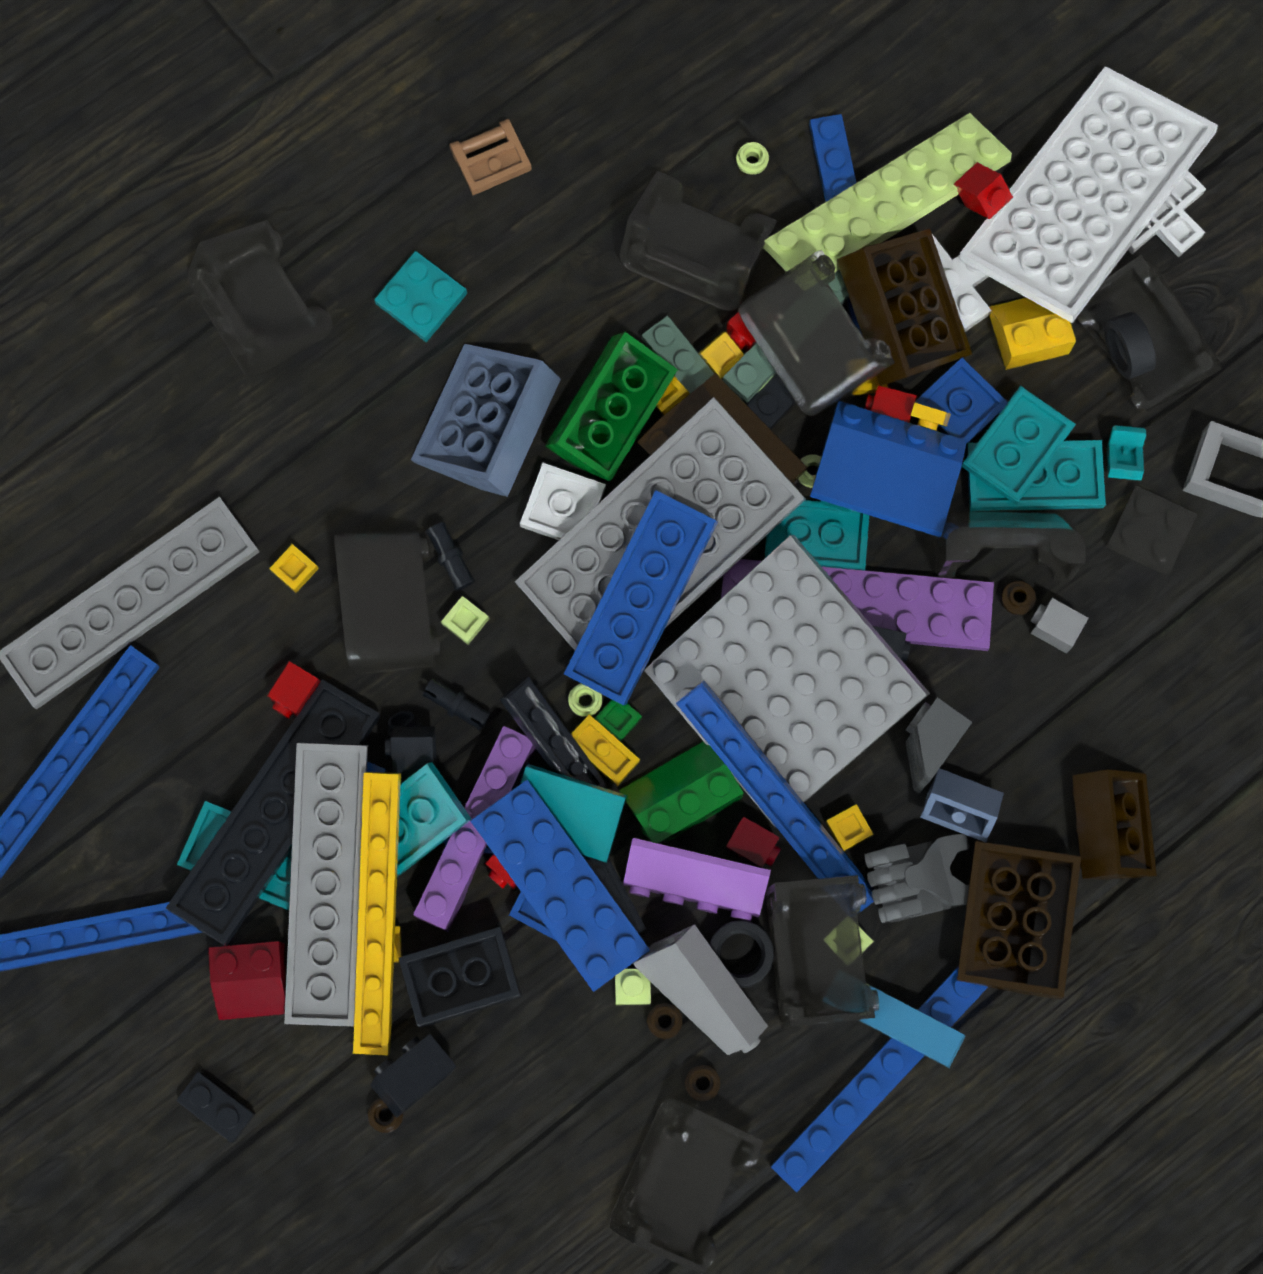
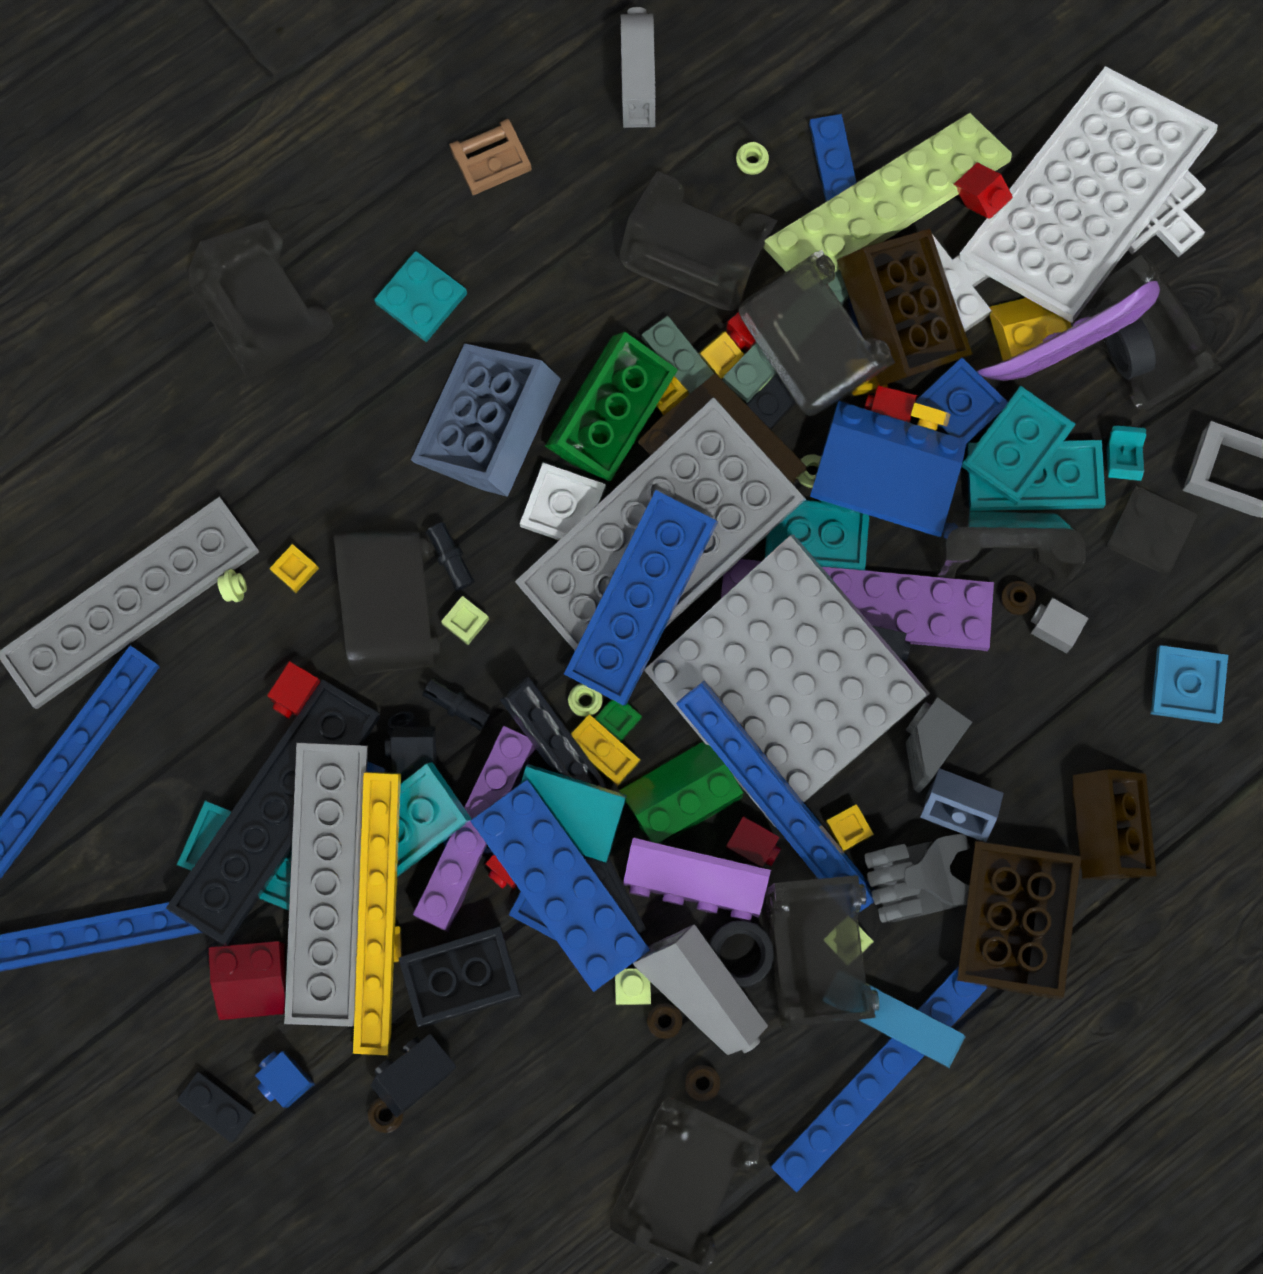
(232, 586): none -> yellowish green plate
(282, 1079): none -> blue brick
(638, 68): none -> light grey window
(1081, 335): none -> medium lavender piece
(1189, 684): none -> dark azure plate

